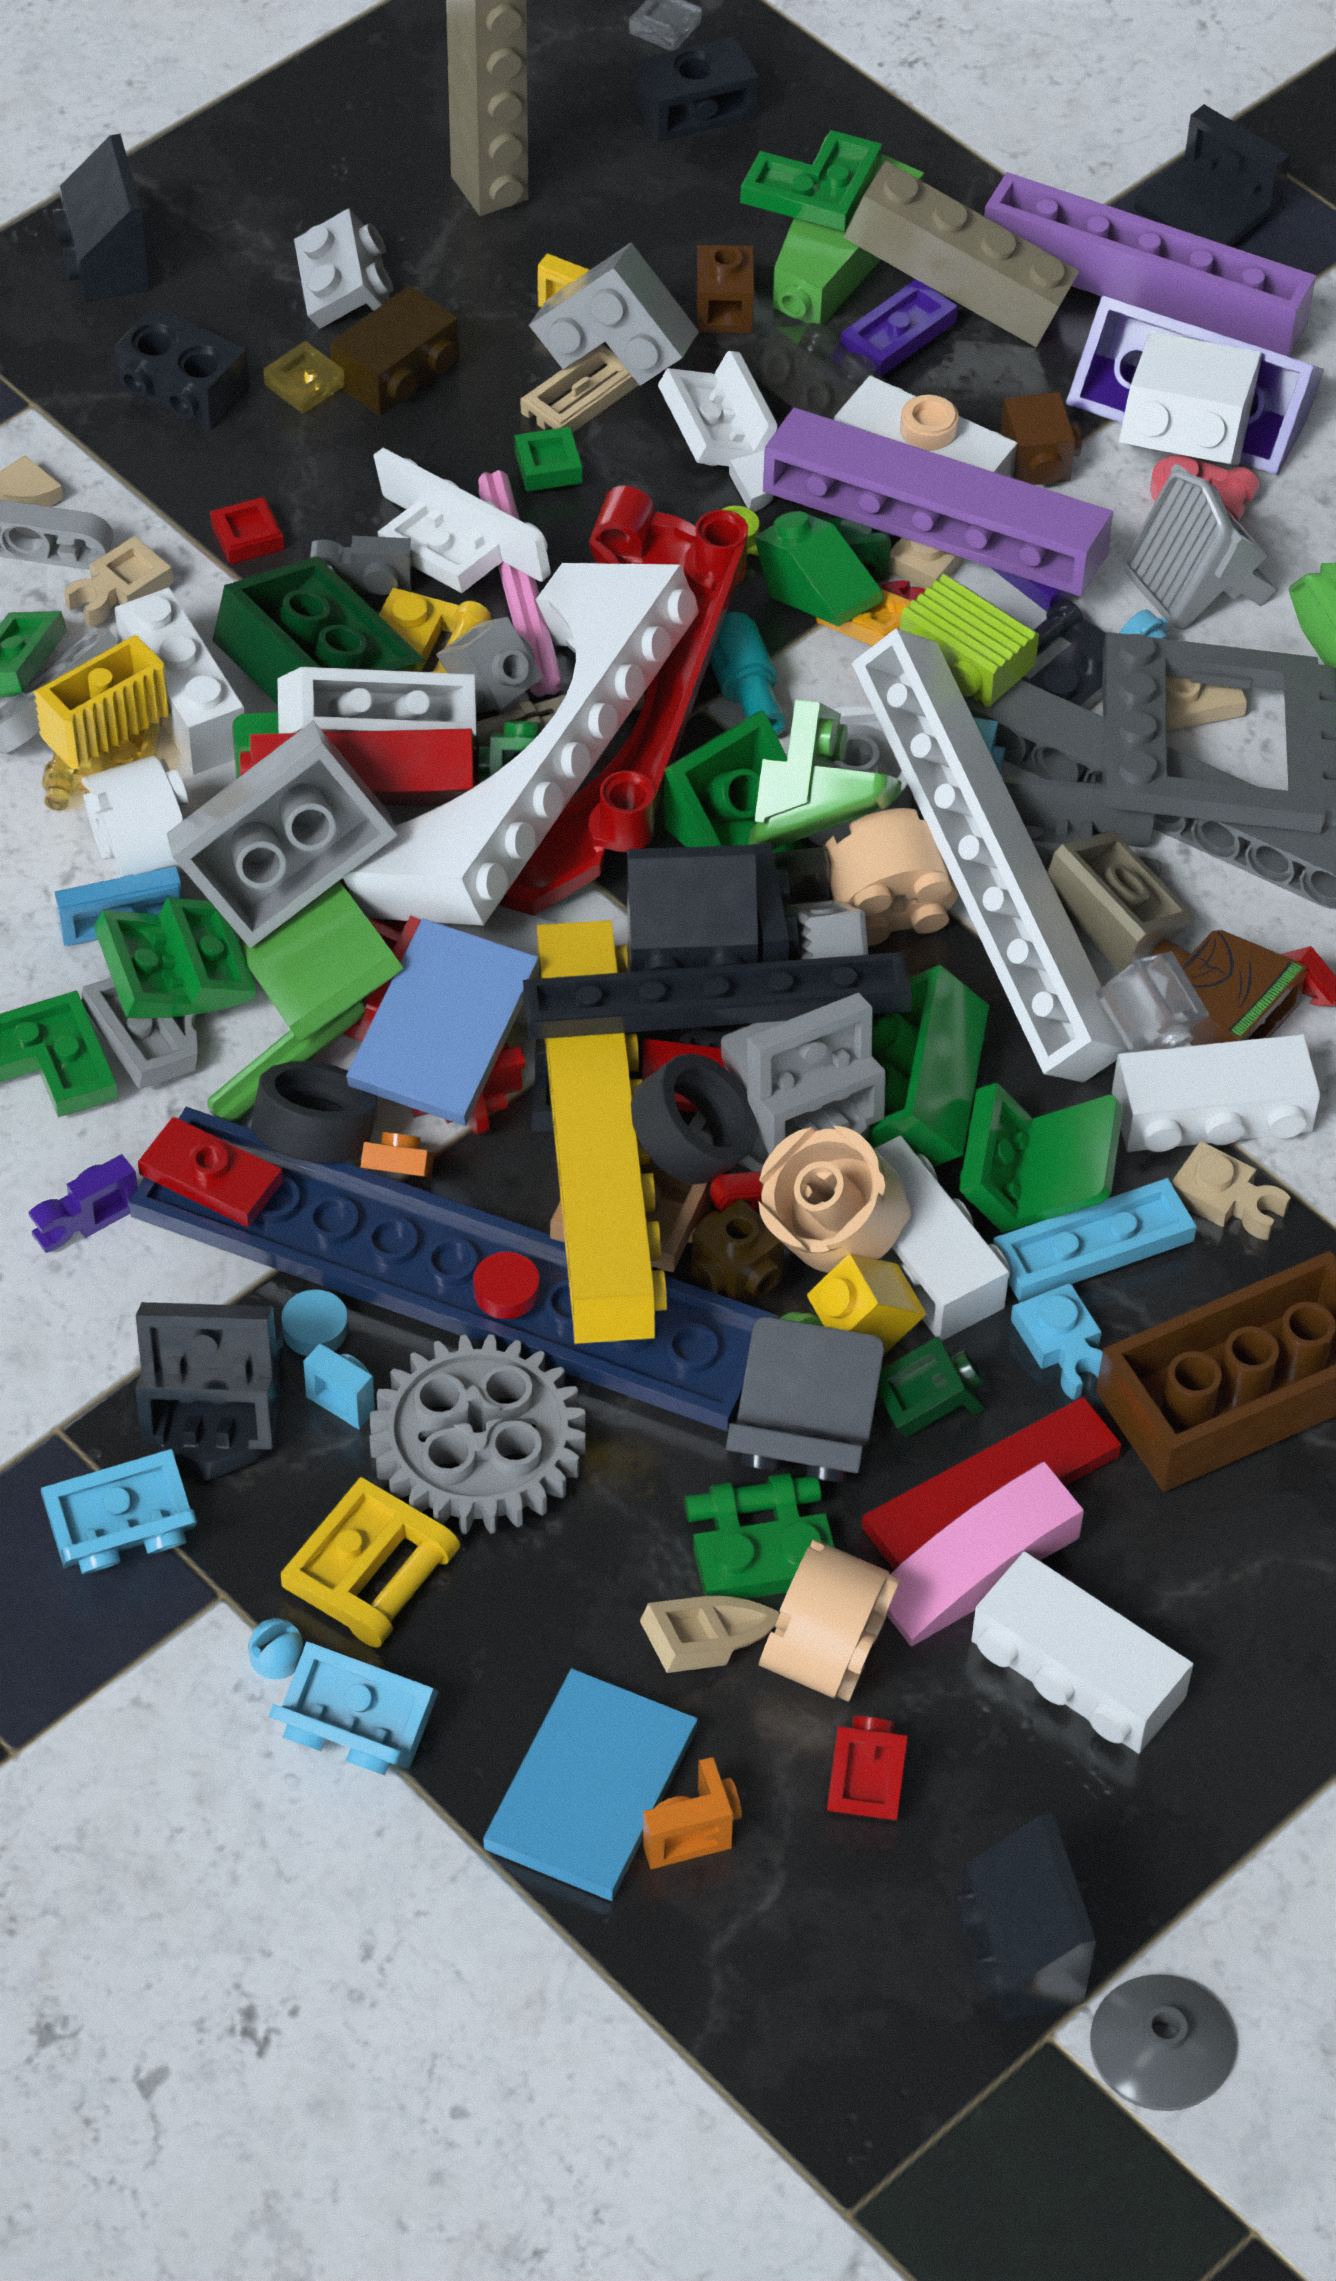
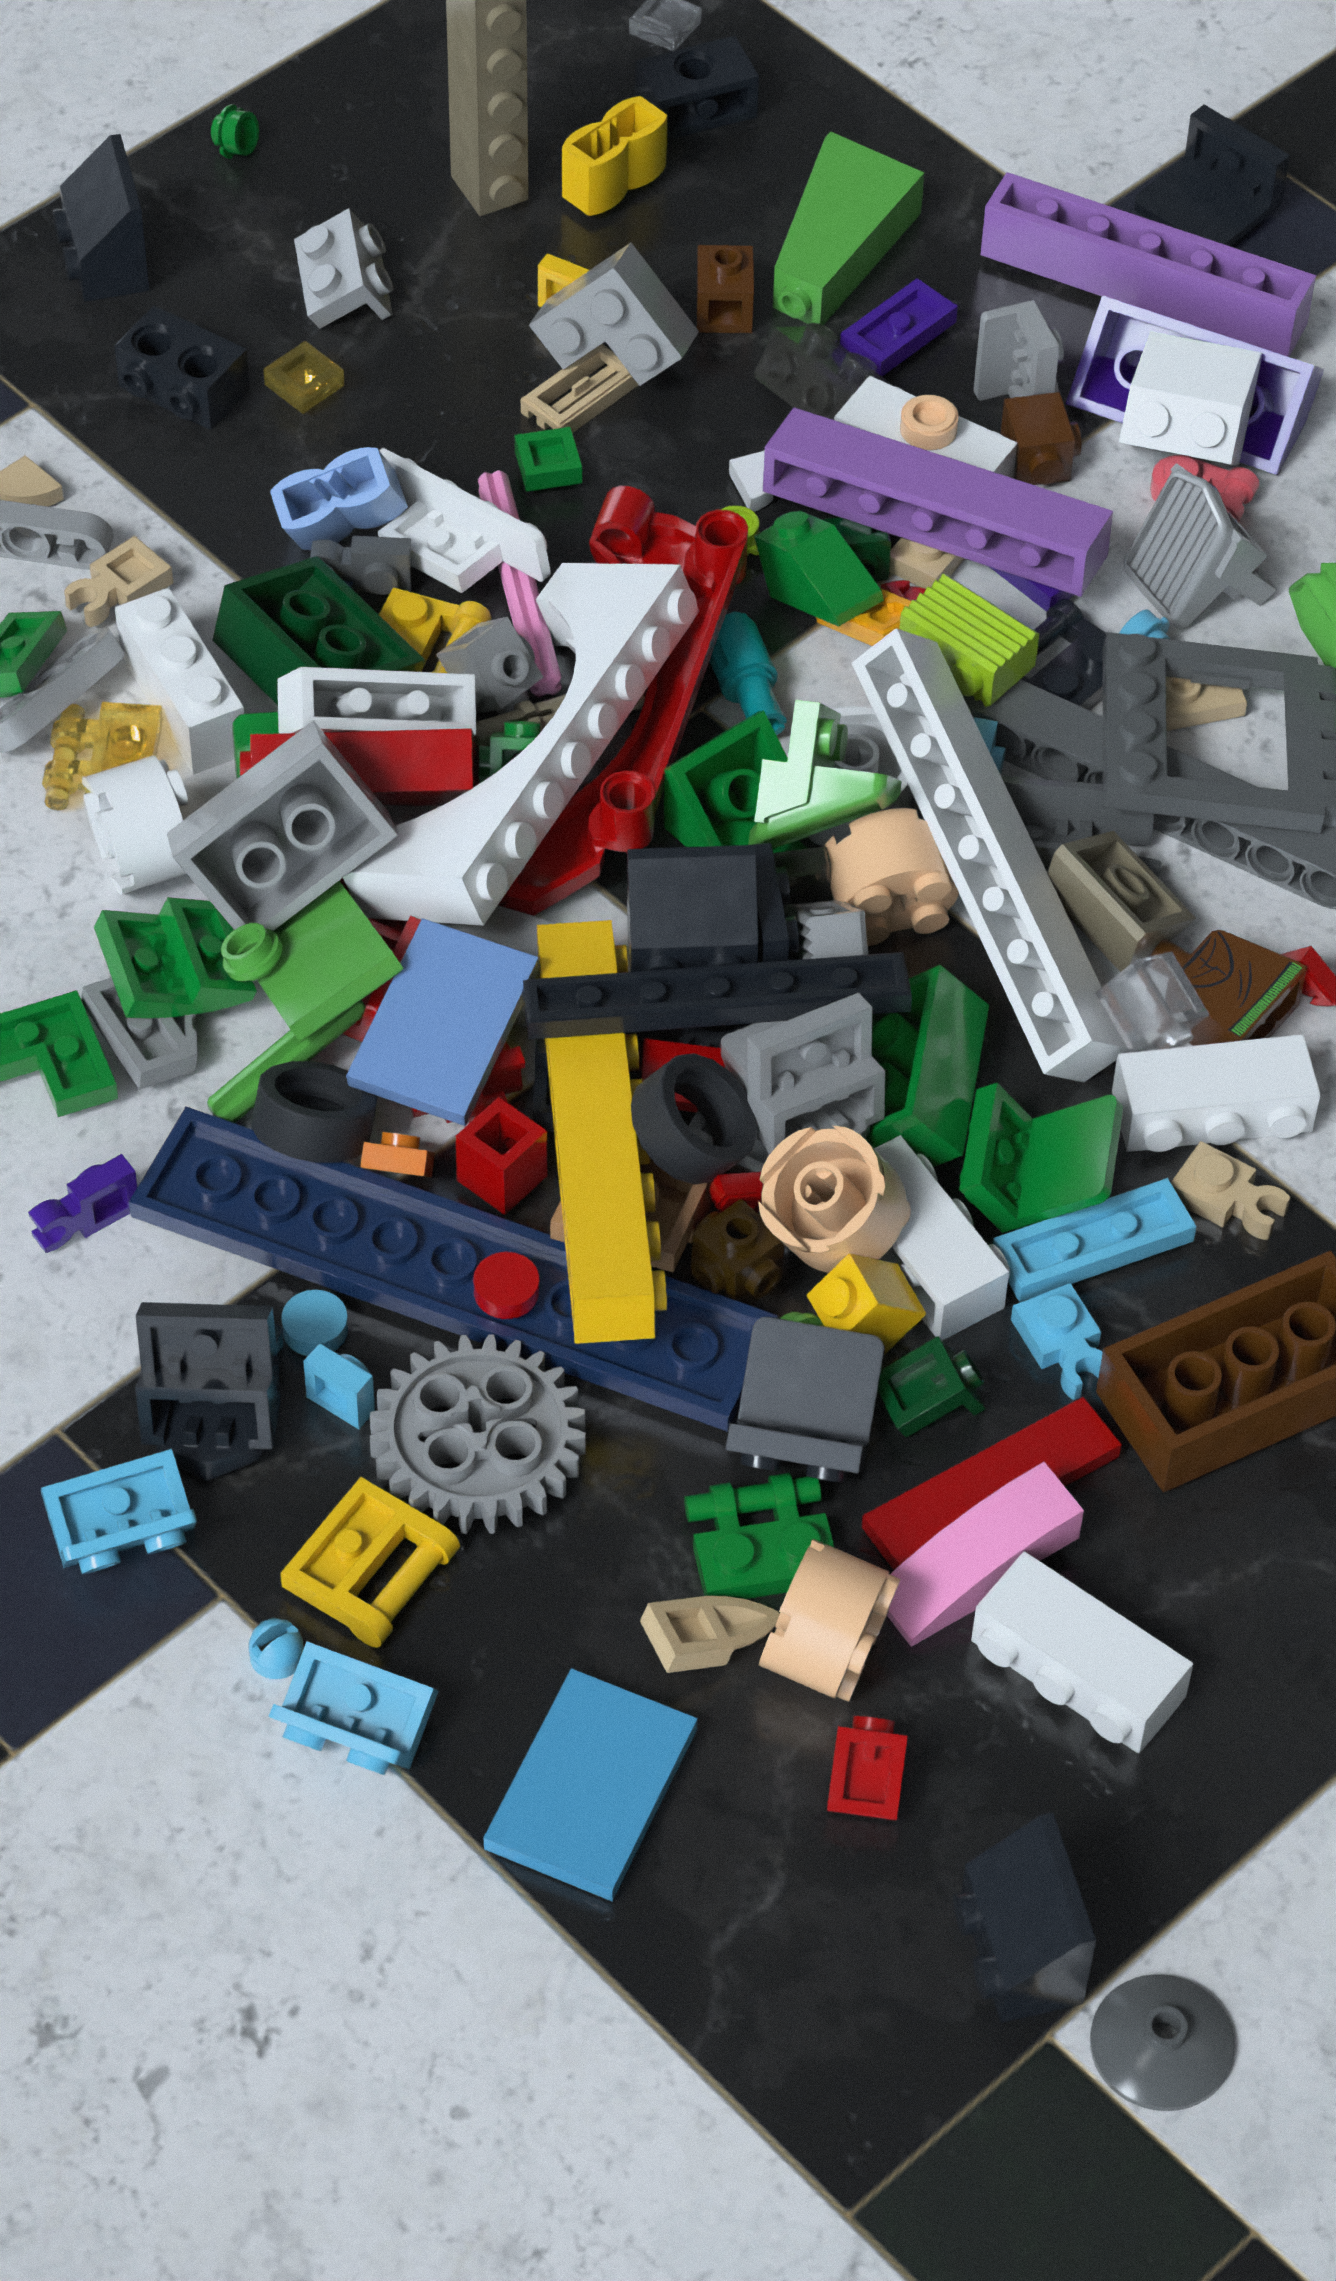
(102, 701): yellow brick -> none
(138, 893): dark azure tile -> none
(210, 1171): red plate -> none
(235, 131): none -> green plate
(247, 530): red tile -> none
(251, 952): none -> bright green plate
(350, 493): none -> light blue brick
(396, 350): dark brown brick -> none
(501, 1155): none -> red brick
(614, 155): none -> yellow brick
(695, 1826): orange bracket -> none
(719, 412): white bracket -> none
(816, 192): green plate -> none
(960, 253): dark tan brick -> none
(1016, 353): none -> light grey bracket

